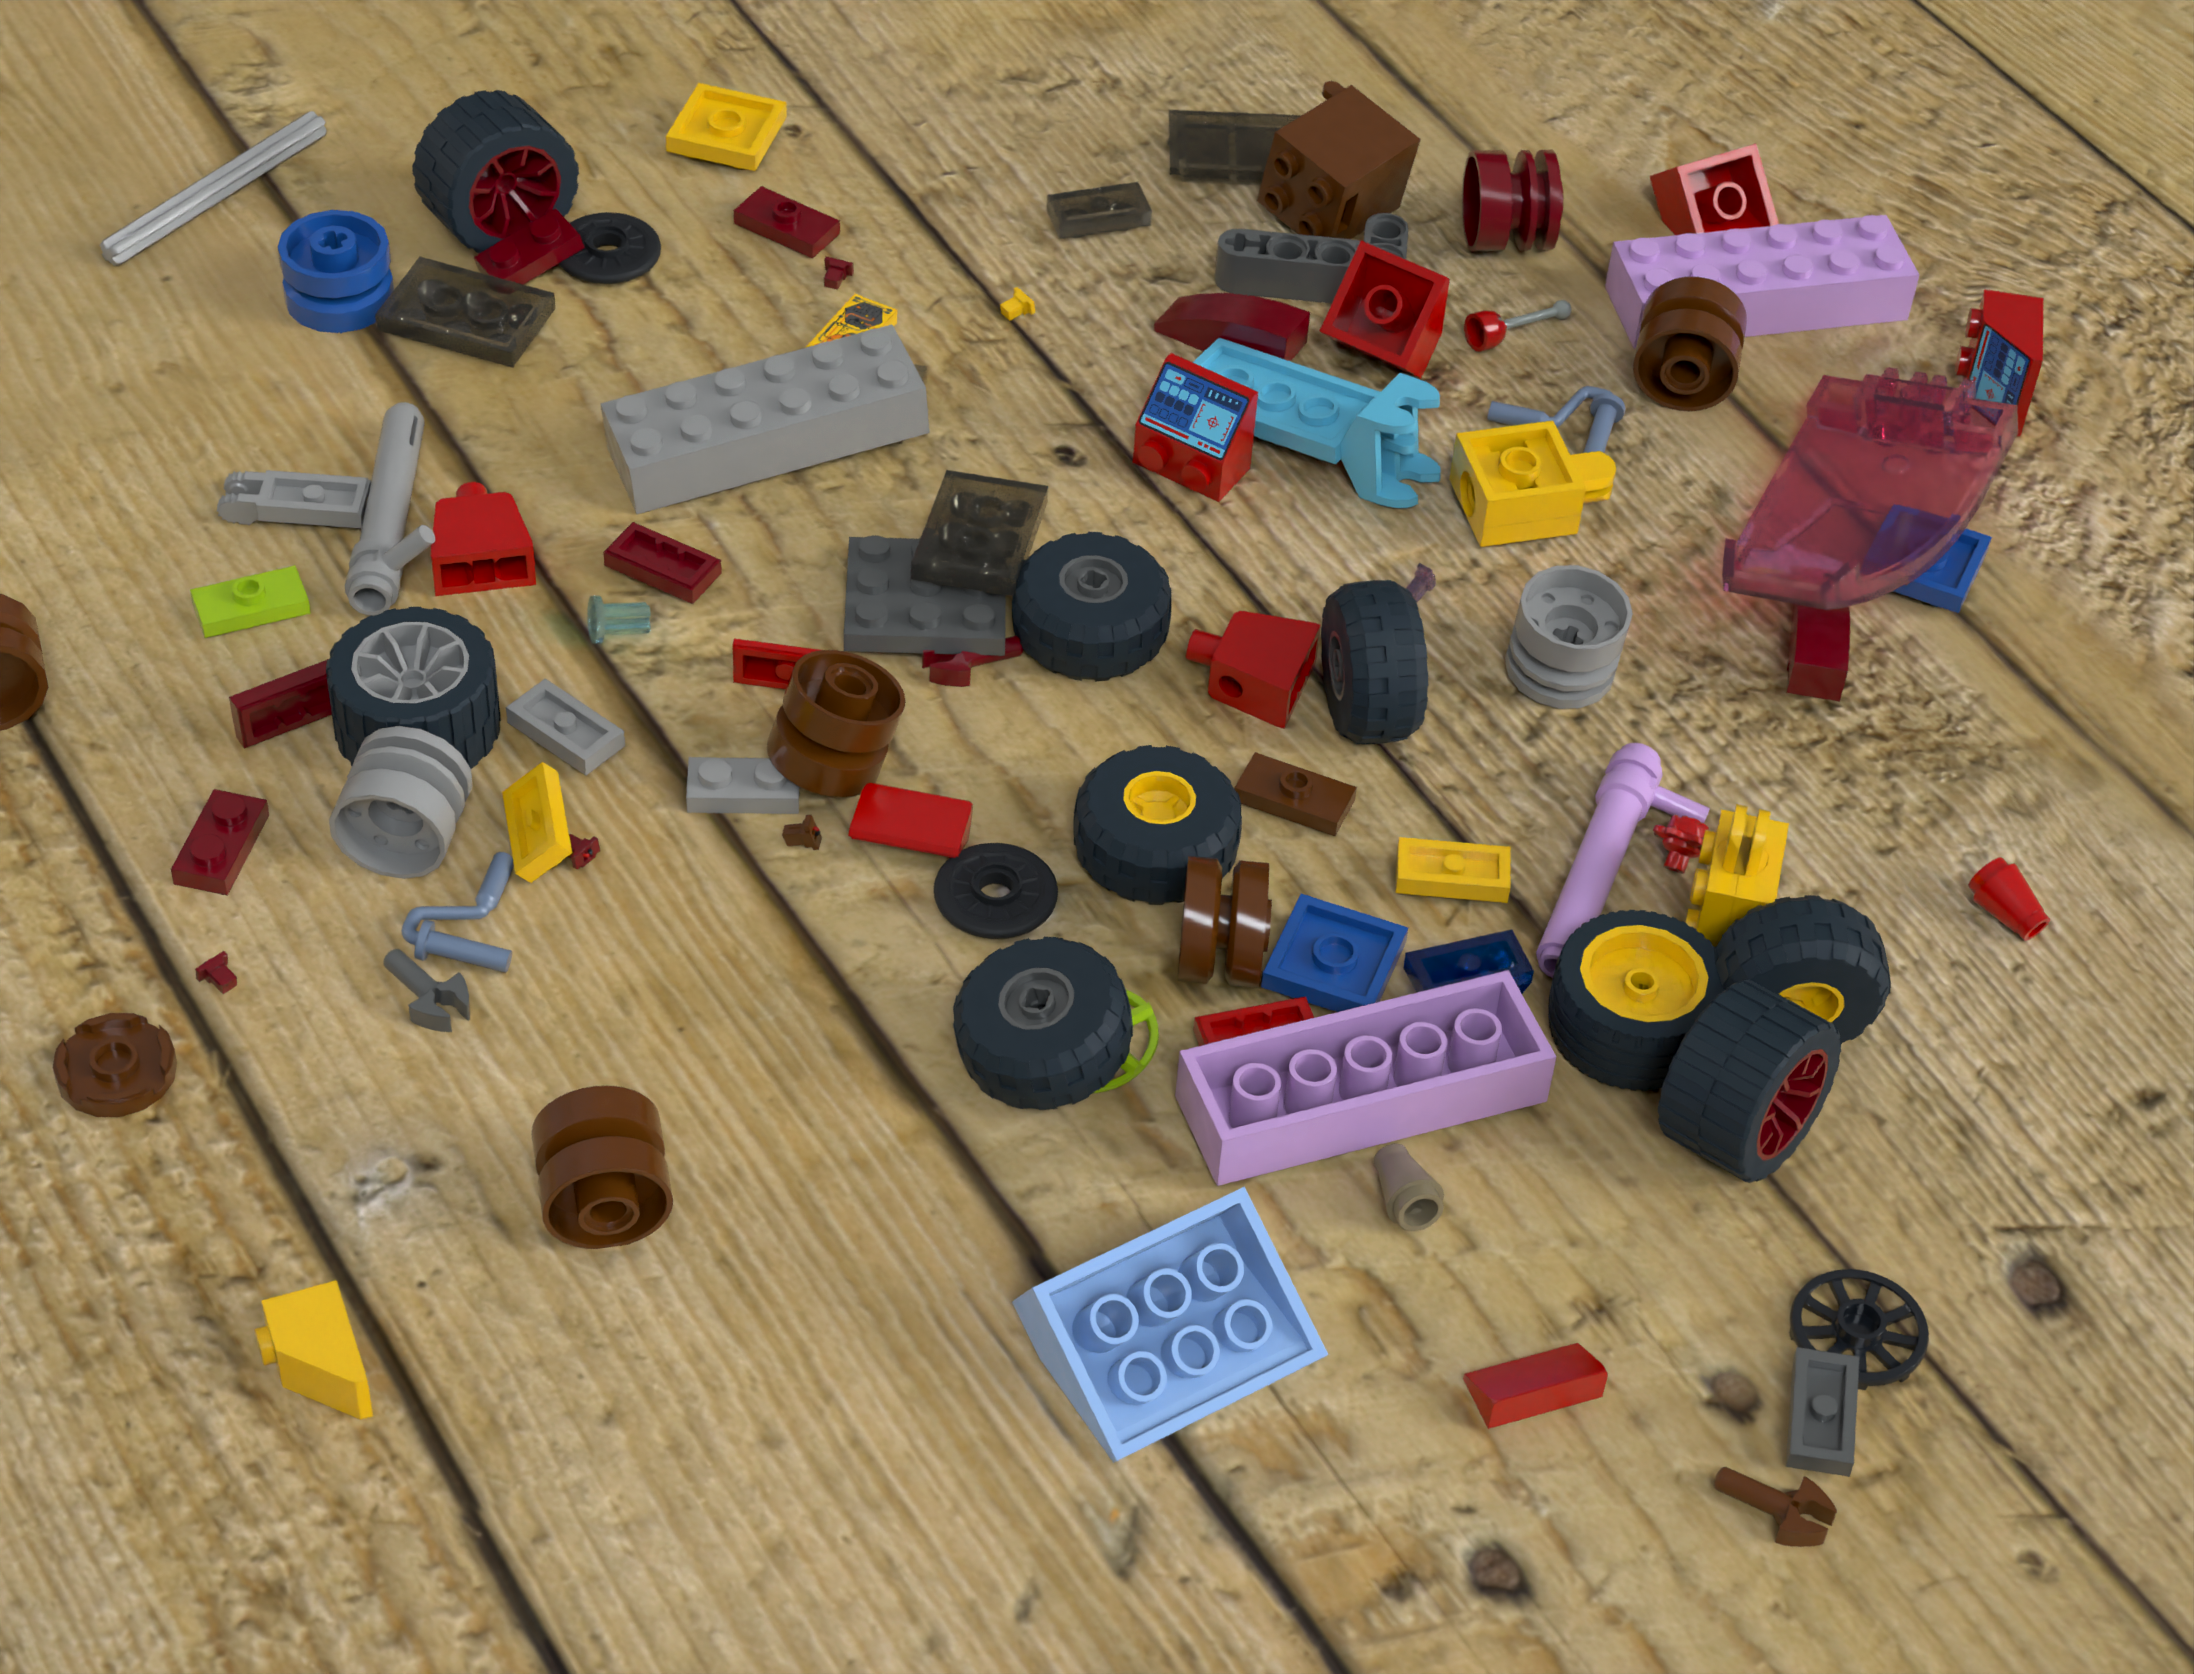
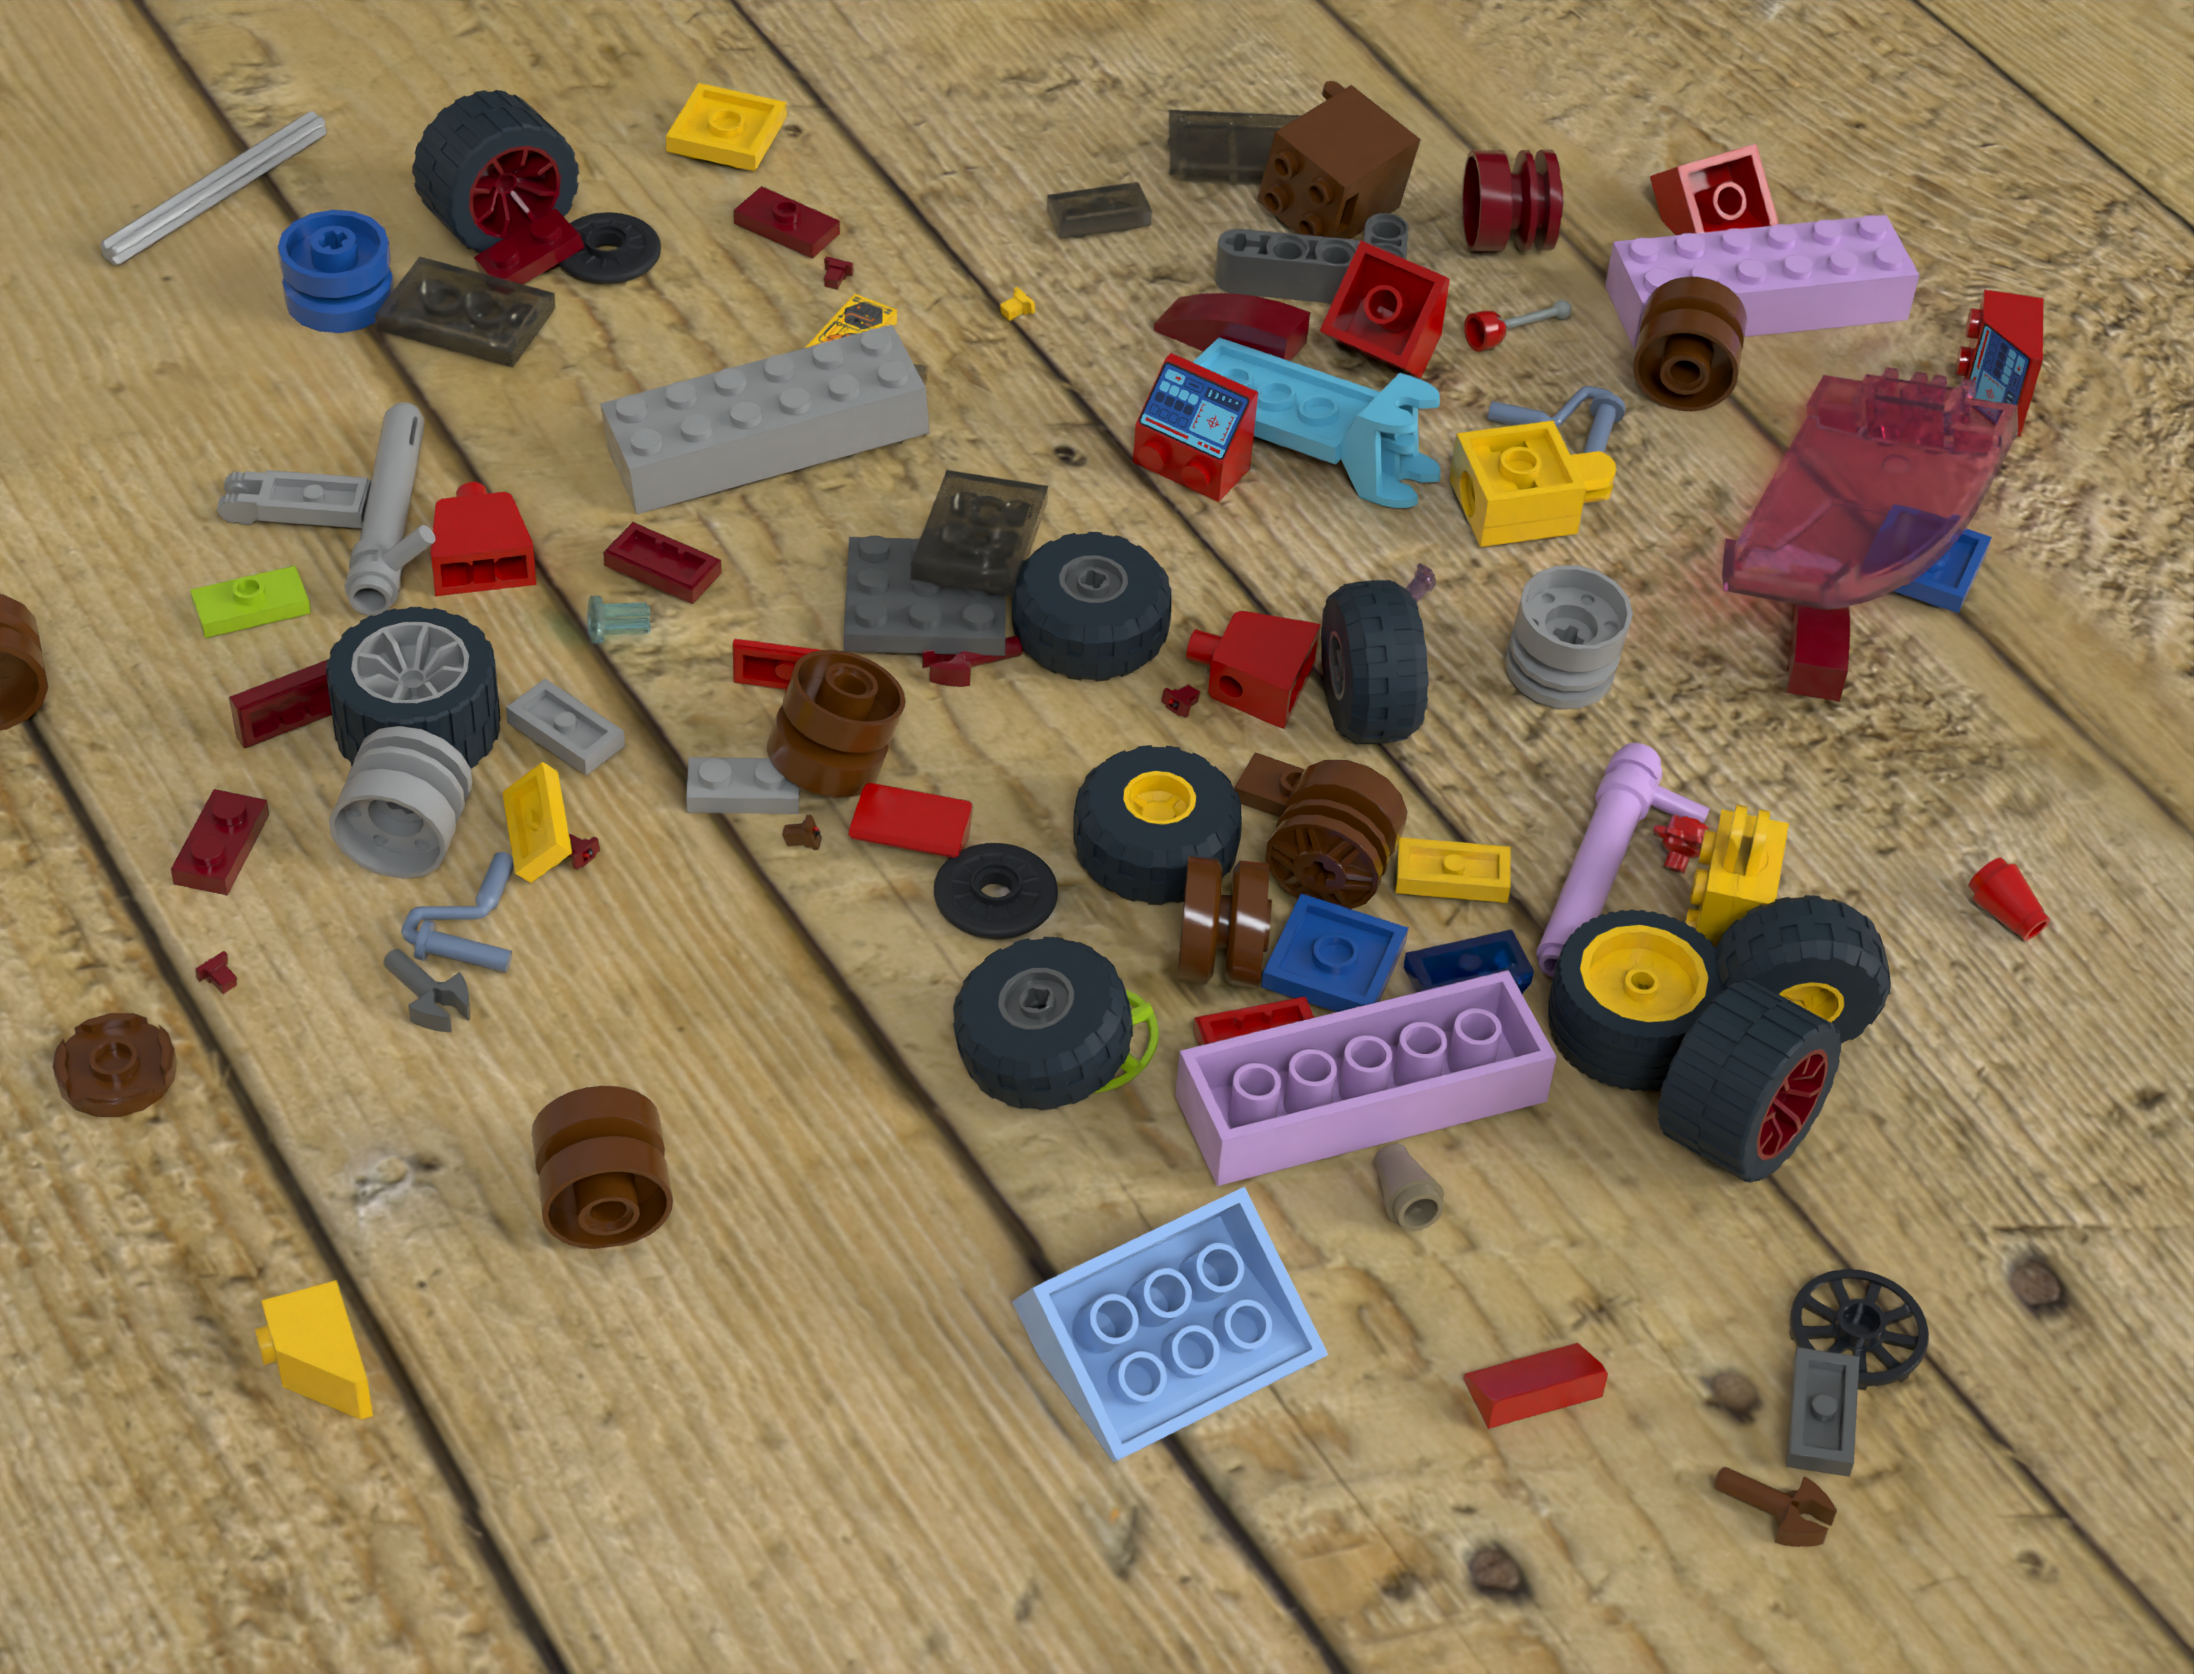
(1180, 700): none -> dark red piece
(1337, 833): none -> reddish brown wheel

